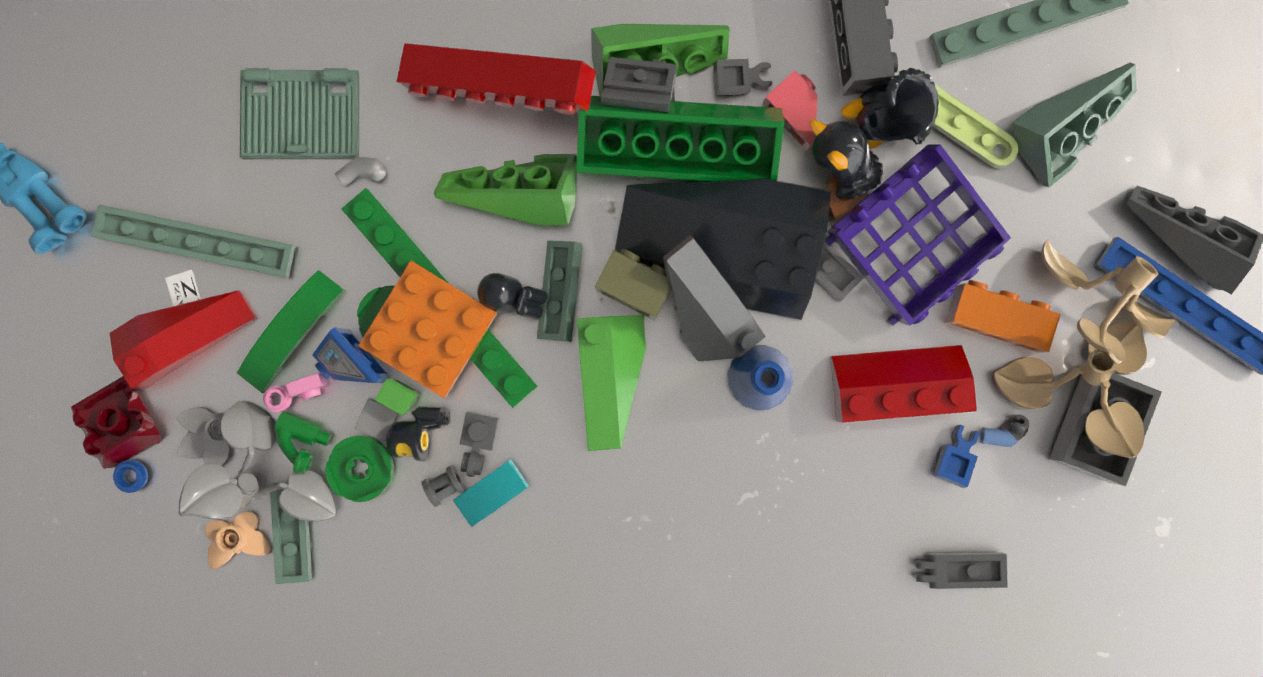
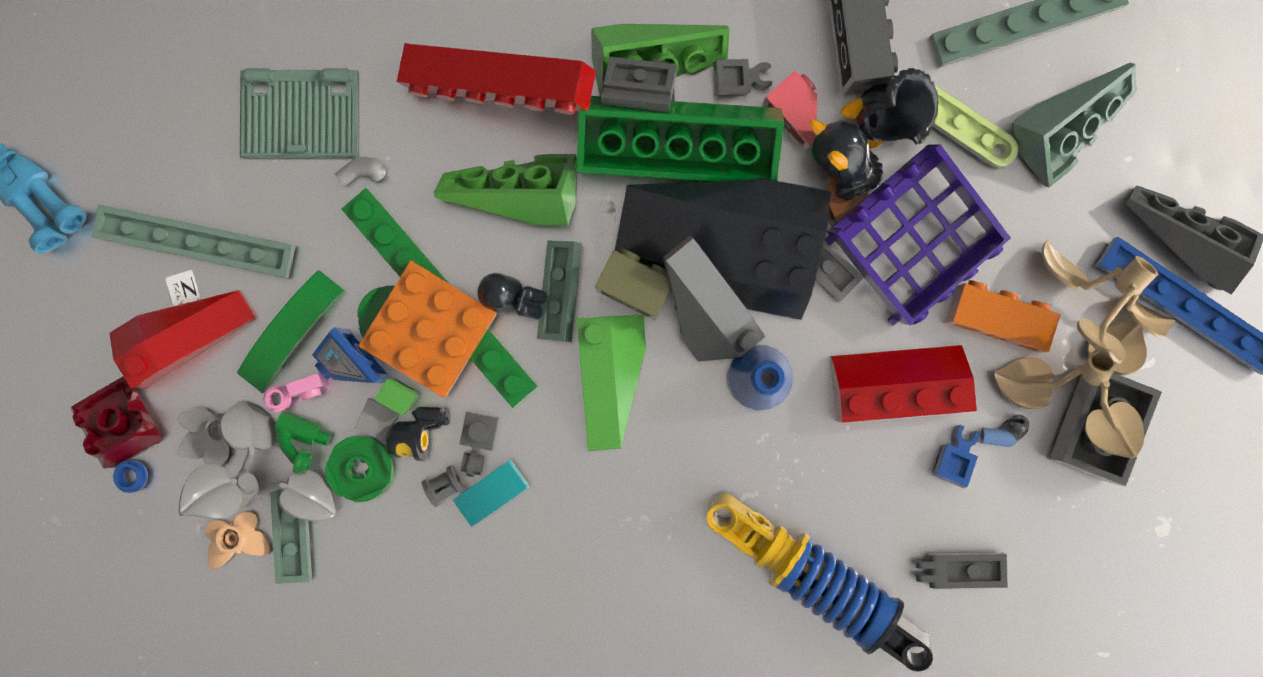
(823, 584): none -> piece

